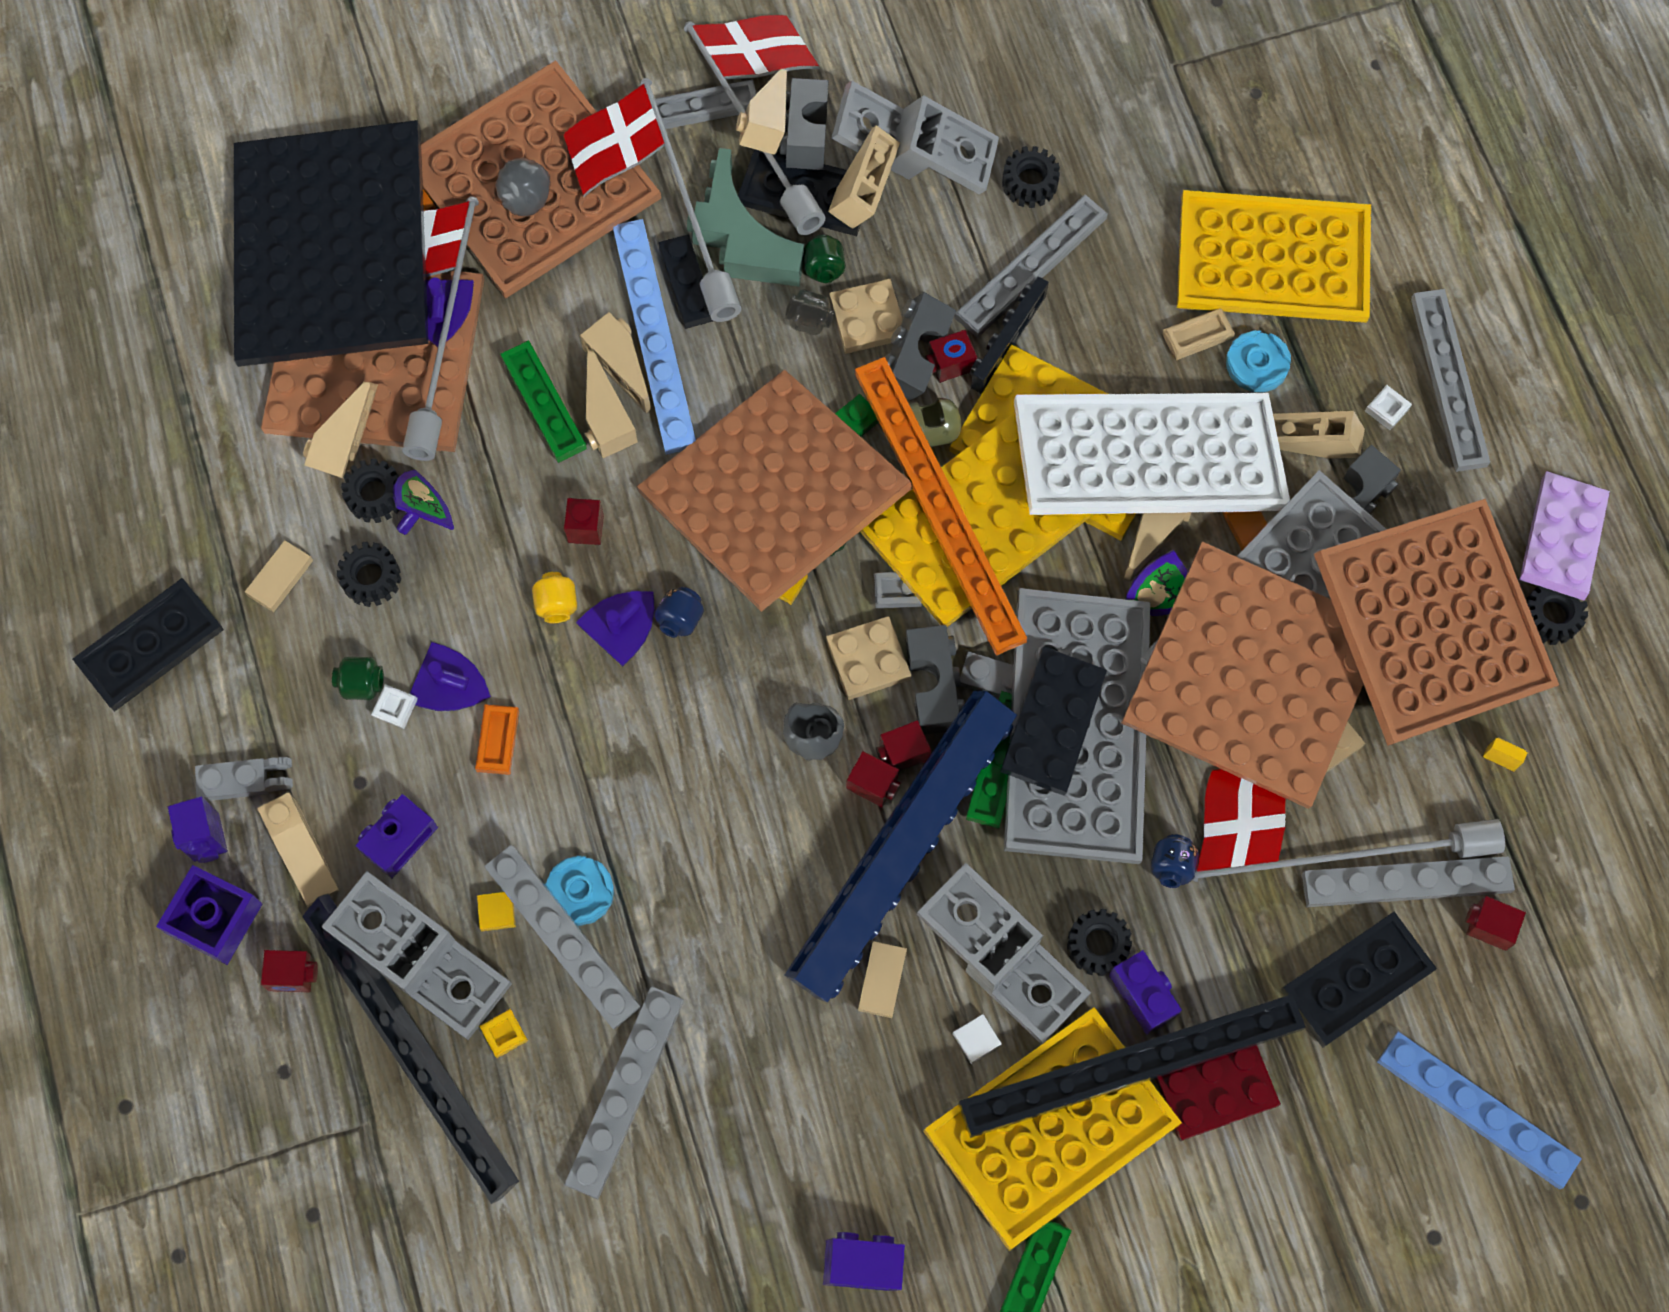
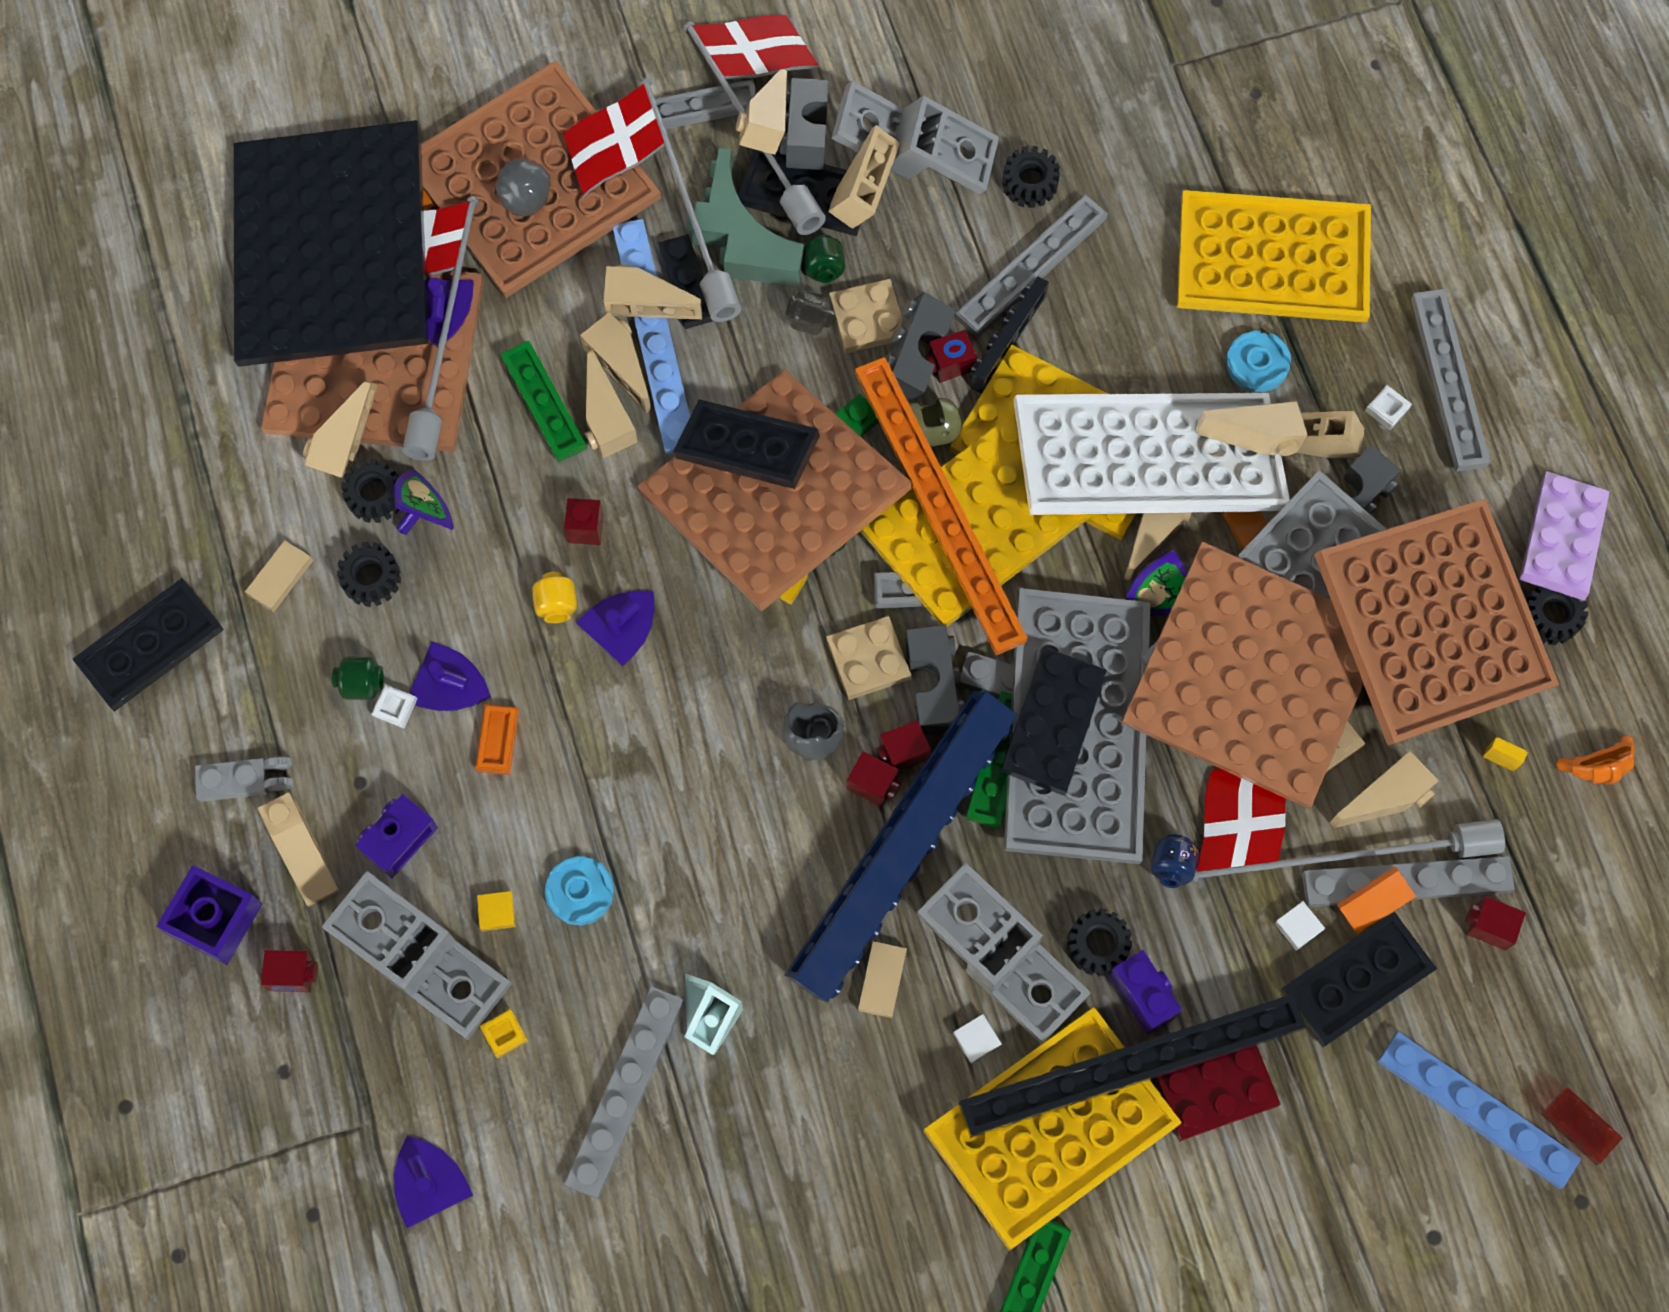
(197, 830): dark purple brick -> none
(416, 1059): black plate -> none
(426, 1181): none -> dark purple shield
(563, 936): light grey plate -> none
(640, 294): none -> tan slope
(679, 612): dark blue head -> none
(709, 1013): none -> light aqua slope
(746, 443): none -> black plate
(864, 1263): dark purple brick -> none
(1198, 334): tan tile -> none
(1259, 428): none -> tan slope
(1299, 925): none -> white tile
(1376, 900): none -> orange tile
(1391, 793): none -> tan slope
(1582, 1126): none -> clear red plate
(1604, 765): none -> orange piece

